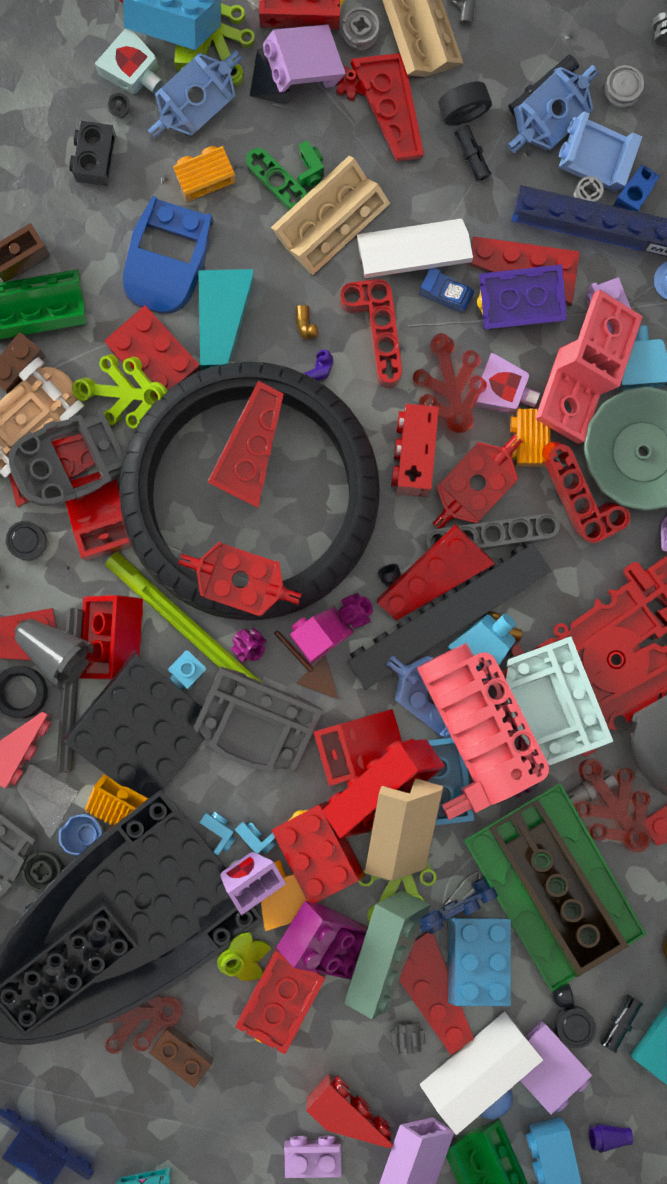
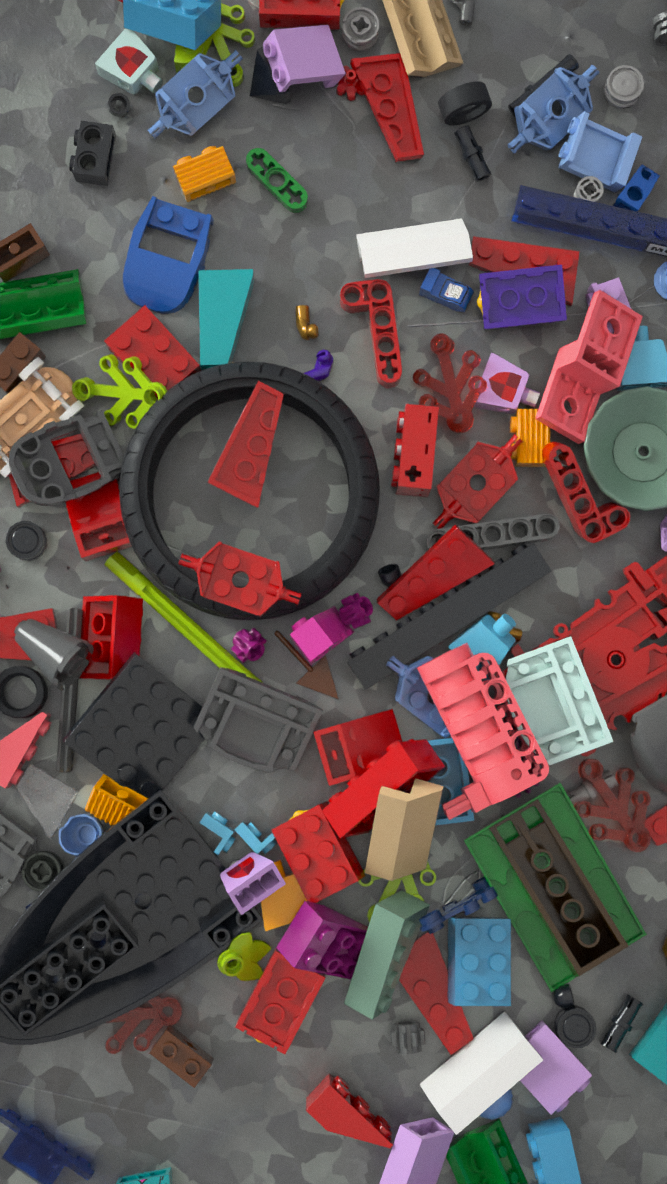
(186, 670): medium azure bracket -> none
(312, 159): green bracket -> none
(312, 1157): lavender bracket -> none
(330, 215): tan slope -> none
(609, 1137): dark purple cone -> none

